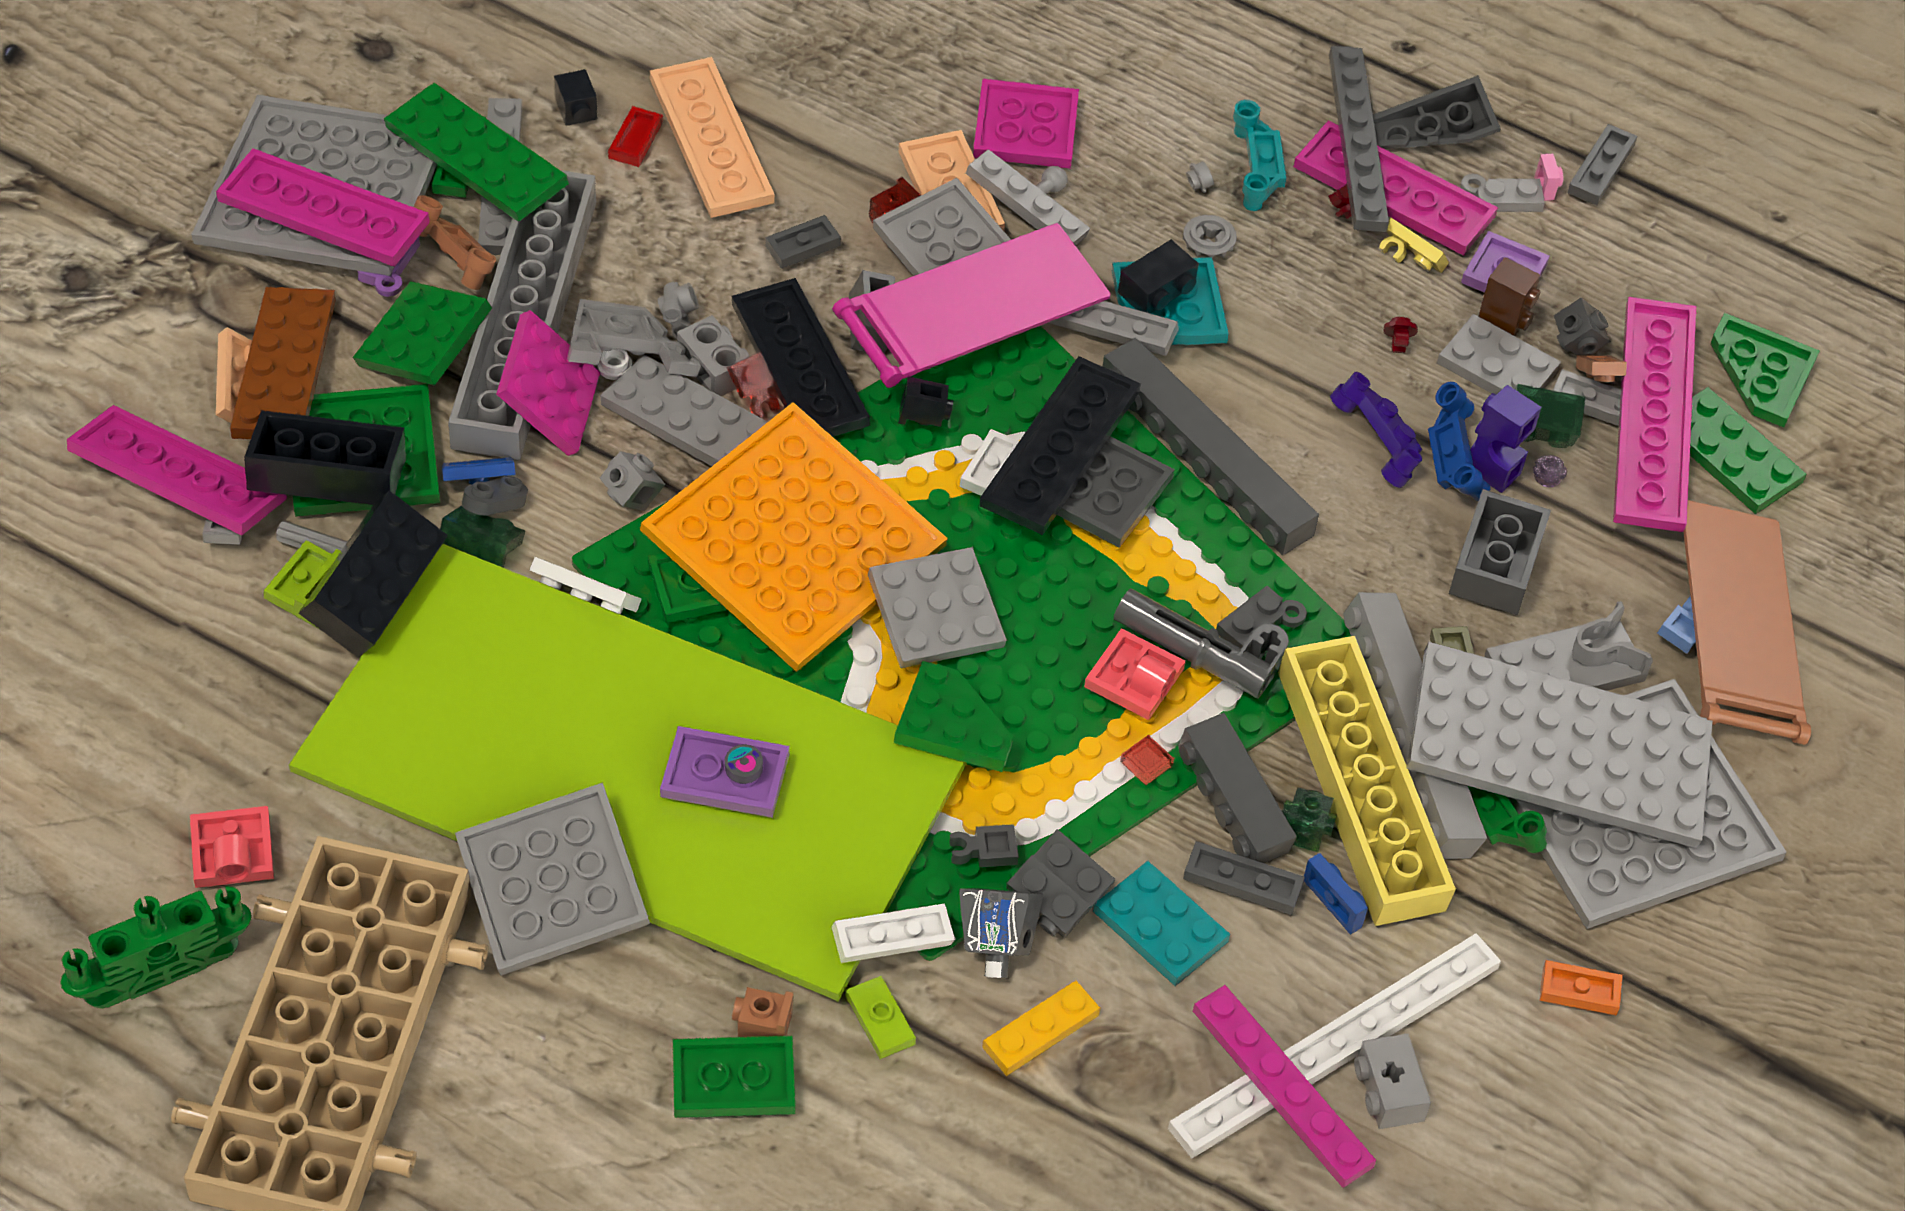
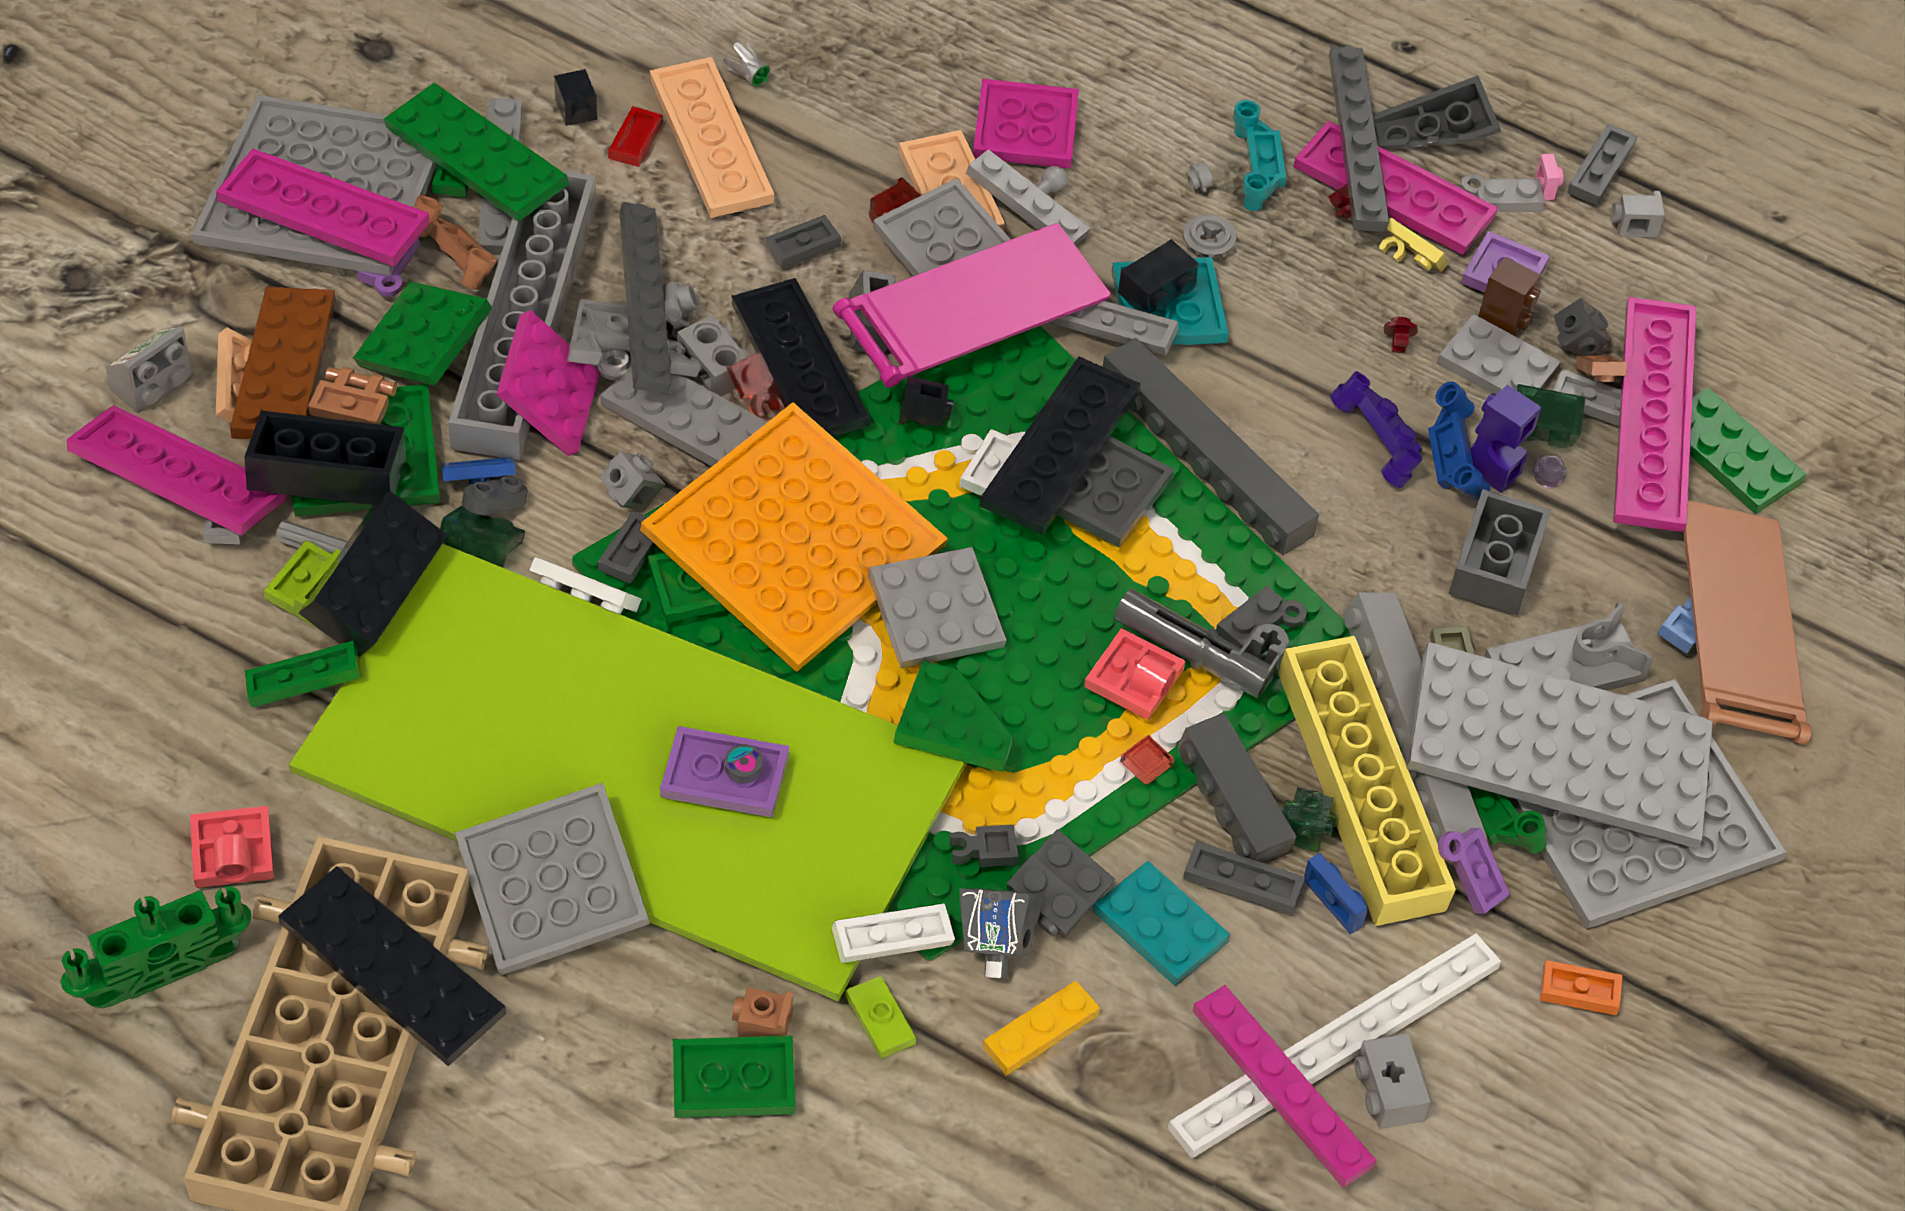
(151, 369): none -> light grey slope
(302, 674): none -> green plate
(347, 403): none -> nougat plate
(392, 965): none -> black plate
(627, 550): none -> dark grey plate
(644, 299): none -> dark grey plate
(752, 68): none -> flat silver piece
(1475, 868): none -> medium lavender hinge
(1638, 215): none -> light grey brick
(1763, 366): green plate -> none

